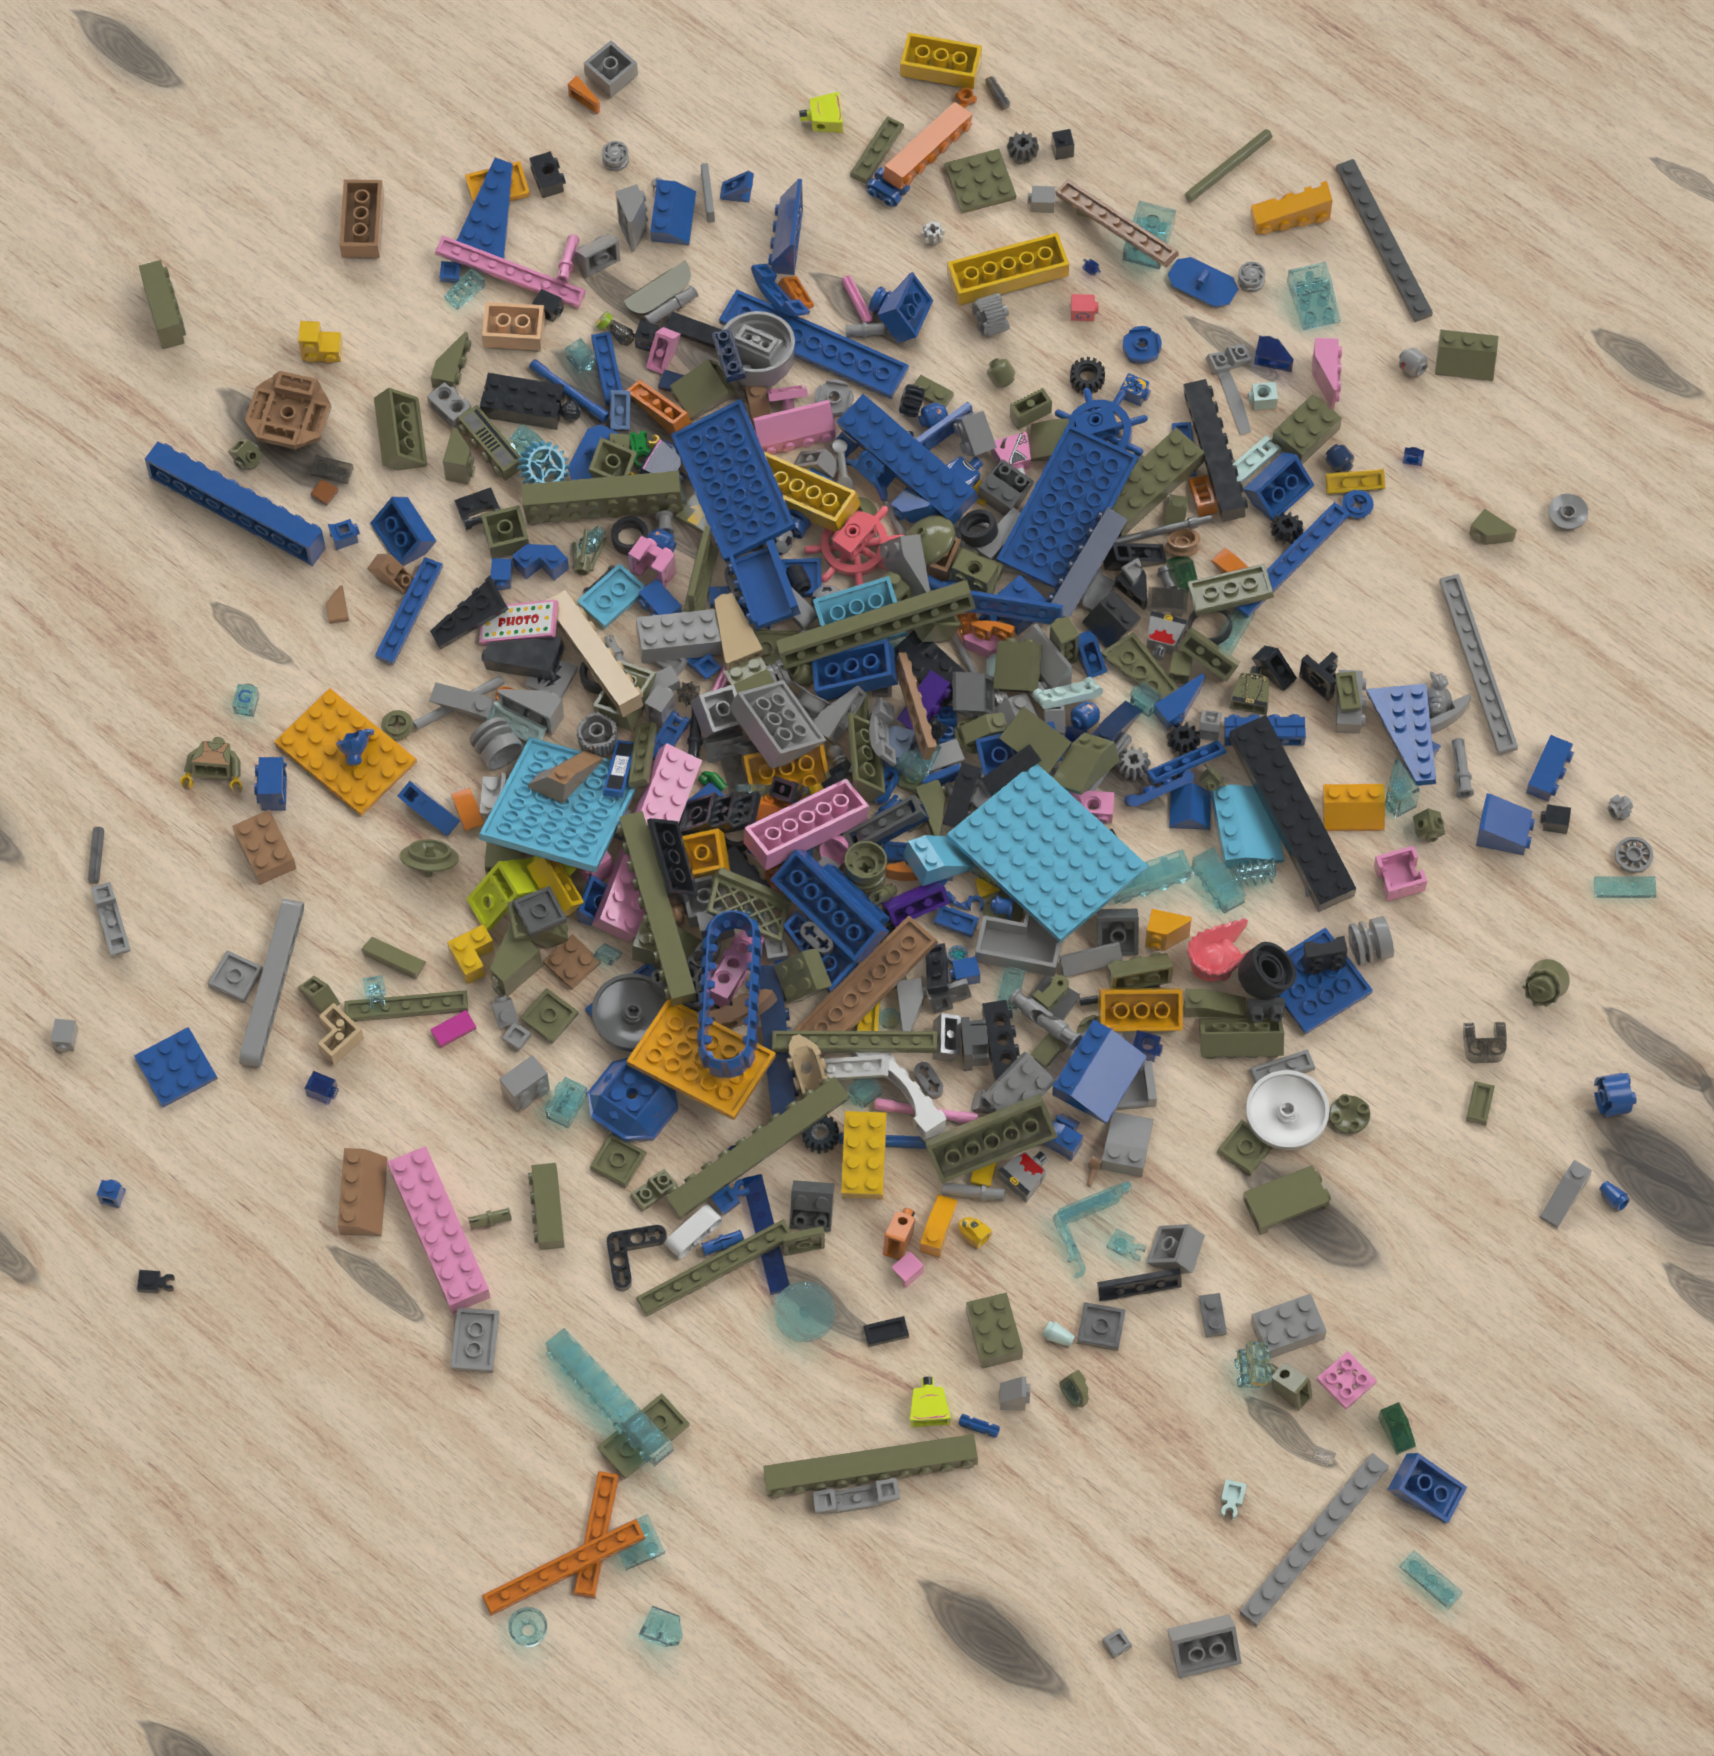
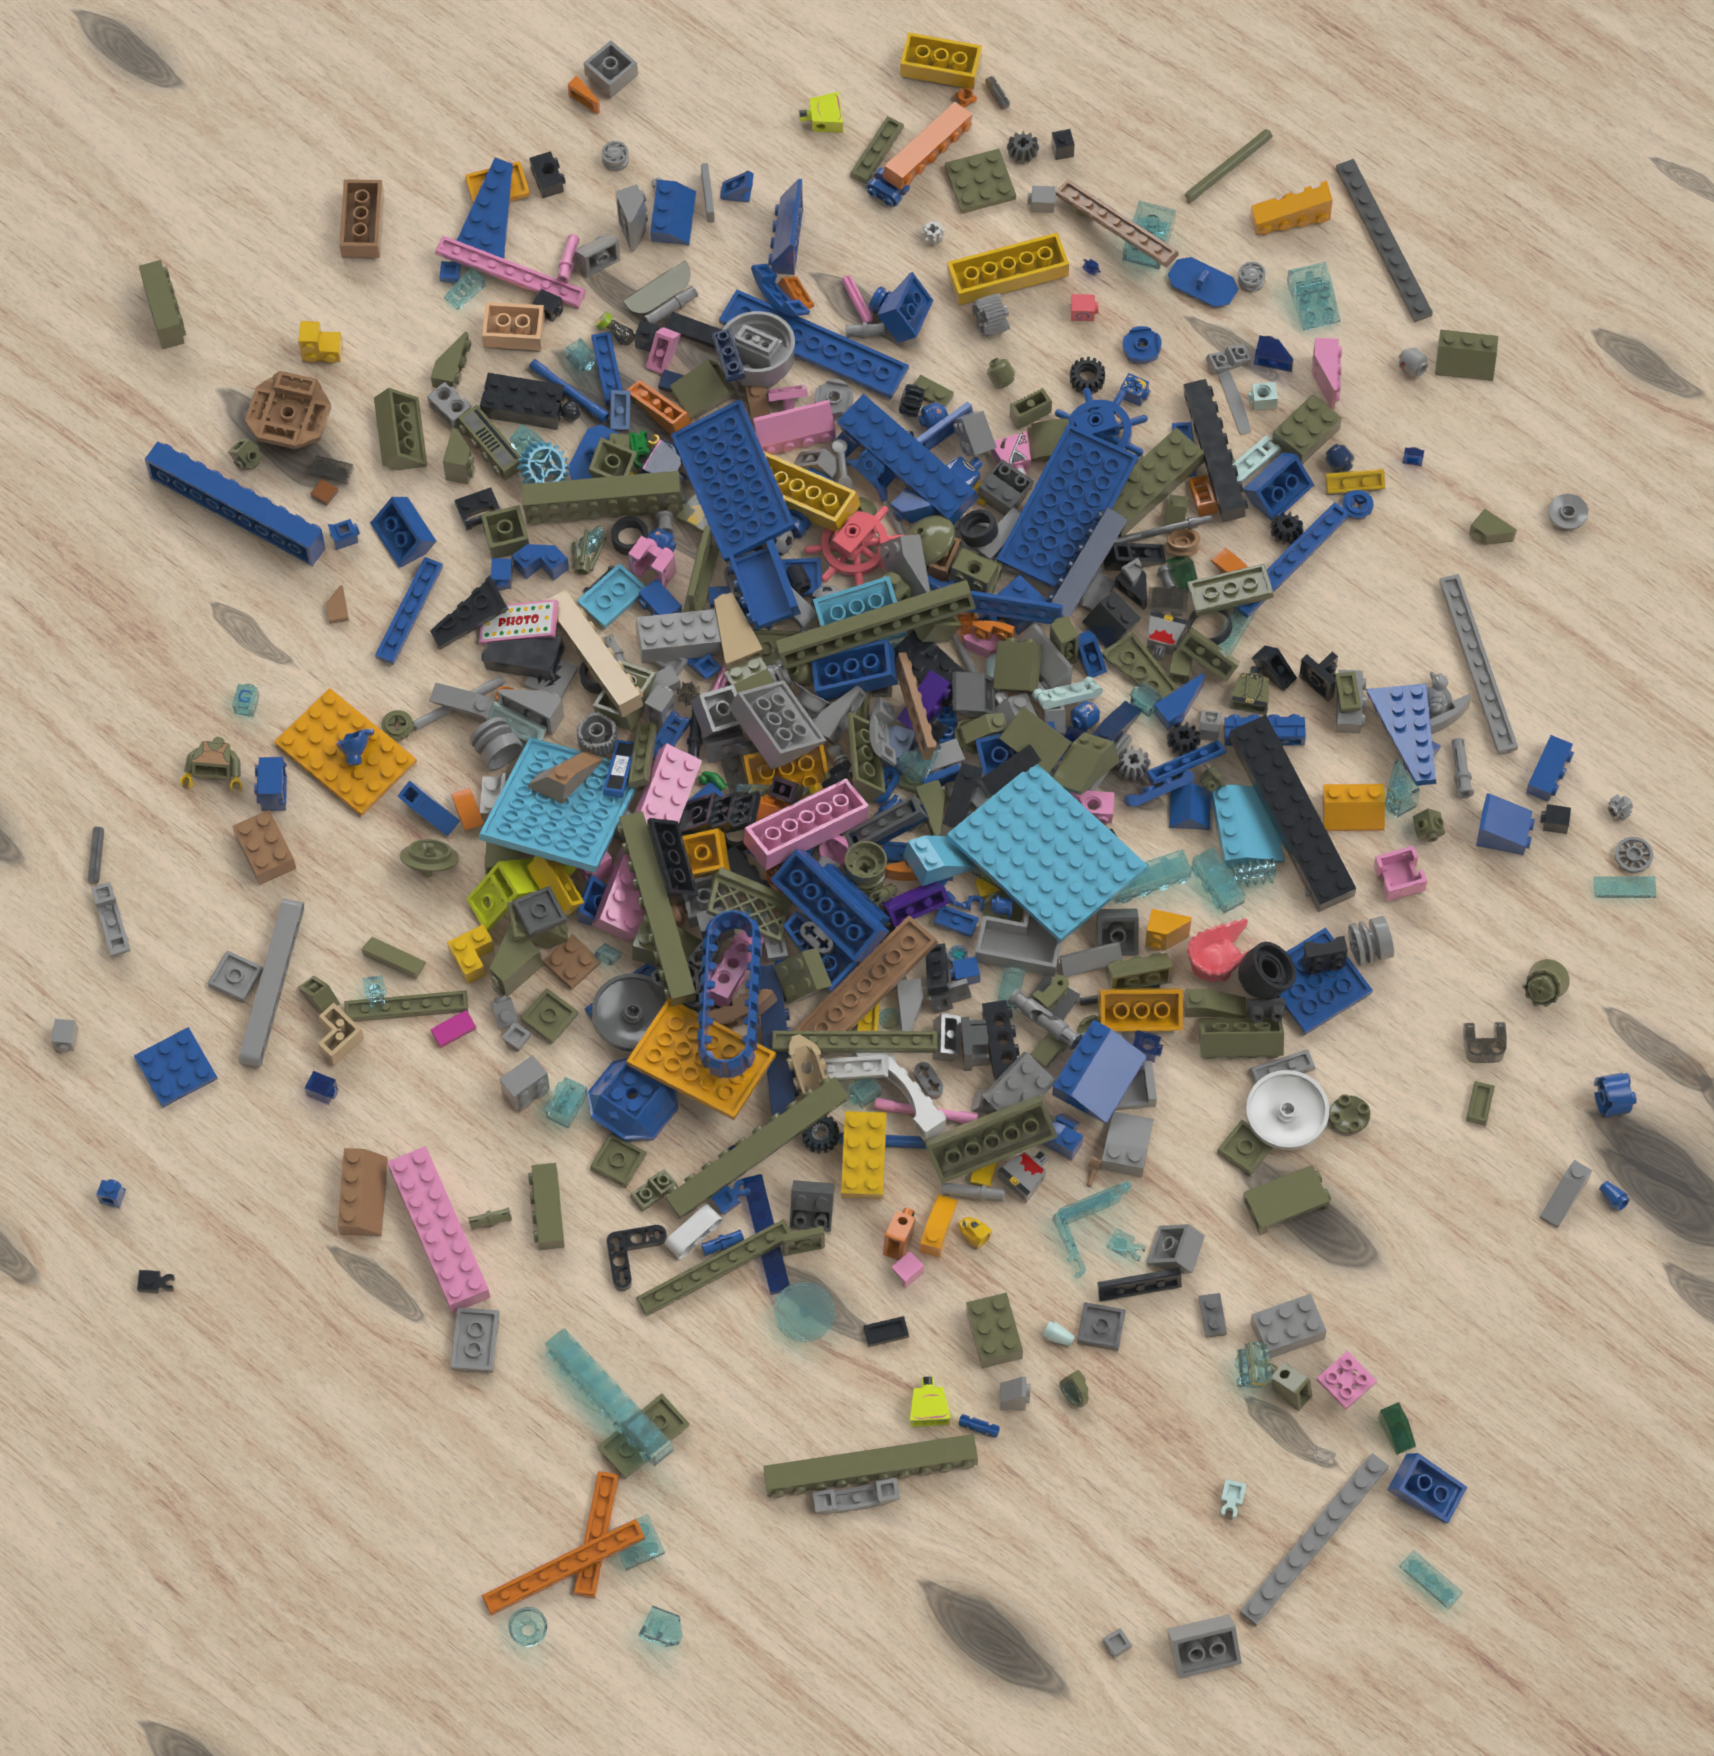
(391, 572): medium nougat slope -> none

